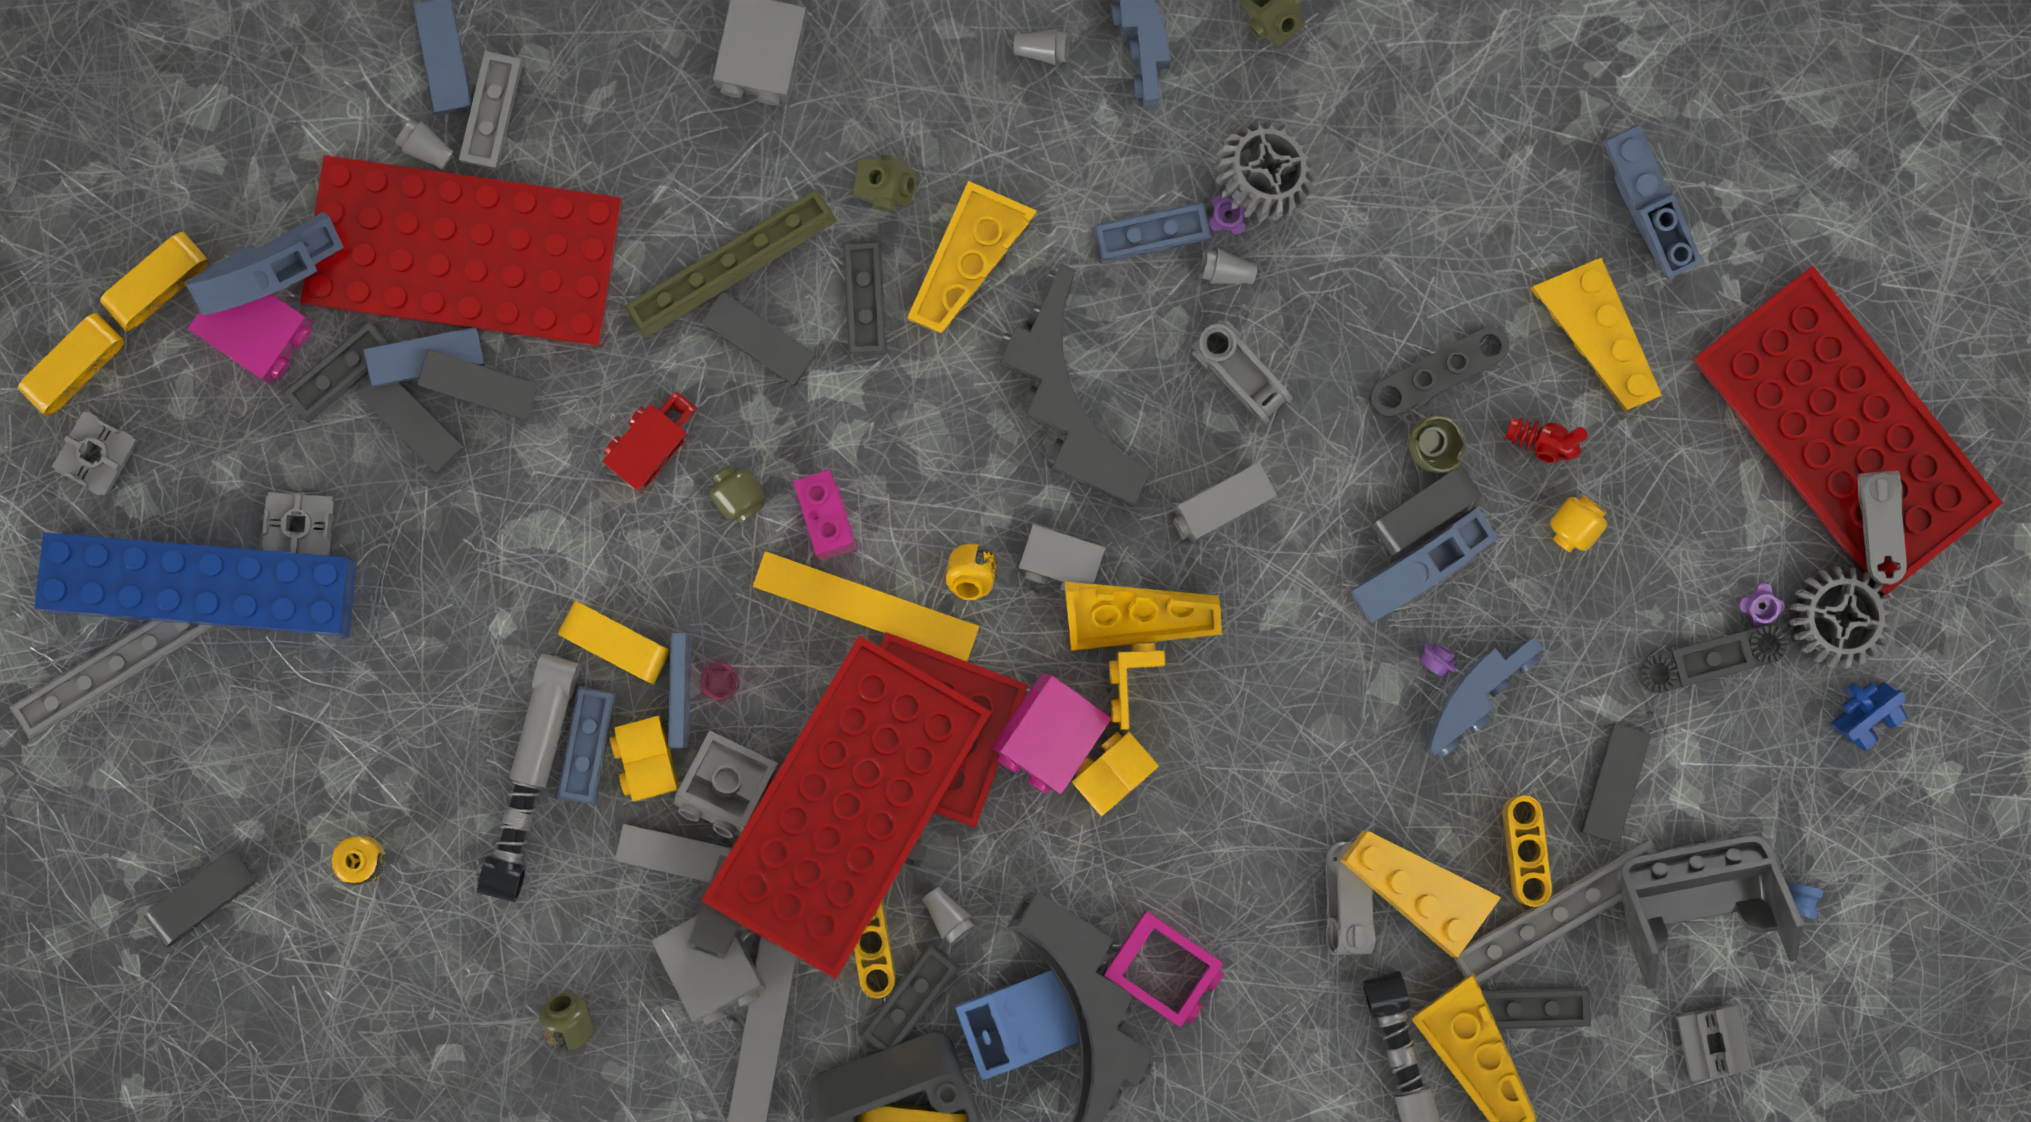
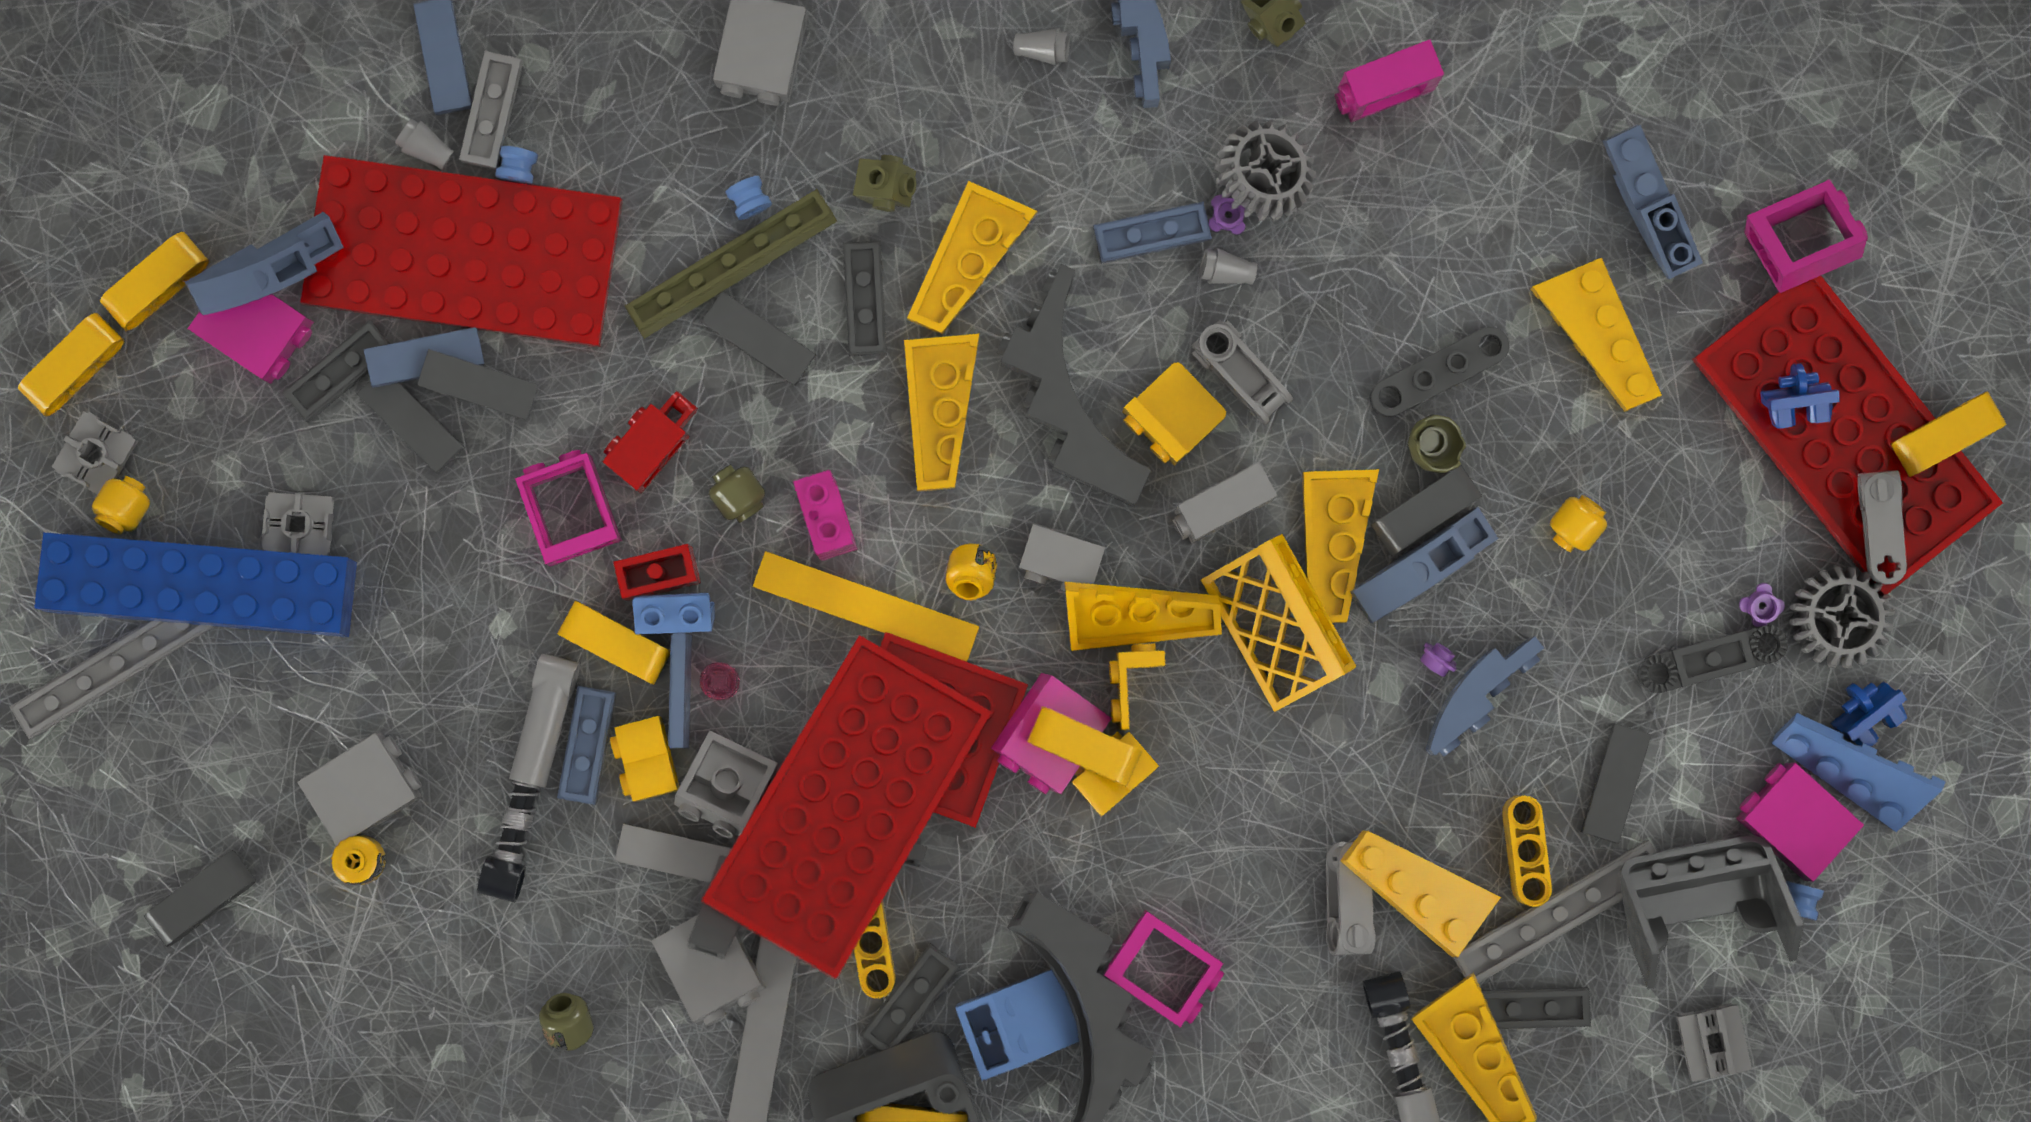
(120, 505): none -> yellow head
(361, 787): none -> light grey brick
(516, 165): none -> medium blue wheel
(580, 545): none -> dark pink window
(657, 572): none -> red brick
(673, 613): none -> medium blue bracket
(748, 197): none -> medium blue wheel
(939, 396): none -> yellow wing
(949, 917): light grey cone -> none
(1084, 746): none -> yellow beam
(1174, 414): none -> yellow bracket
(1307, 614): none -> yellow fence
(1334, 533): none -> yellow wing
(1389, 81): none -> dark pink window
(1550, 442): red piece -> none
(1771, 252): none -> dark pink window
(1799, 820): none -> dark pink brick
(1815, 397): none -> blue hips
(1874, 783): none -> medium blue wing
(1948, 434): none -> yellow beam

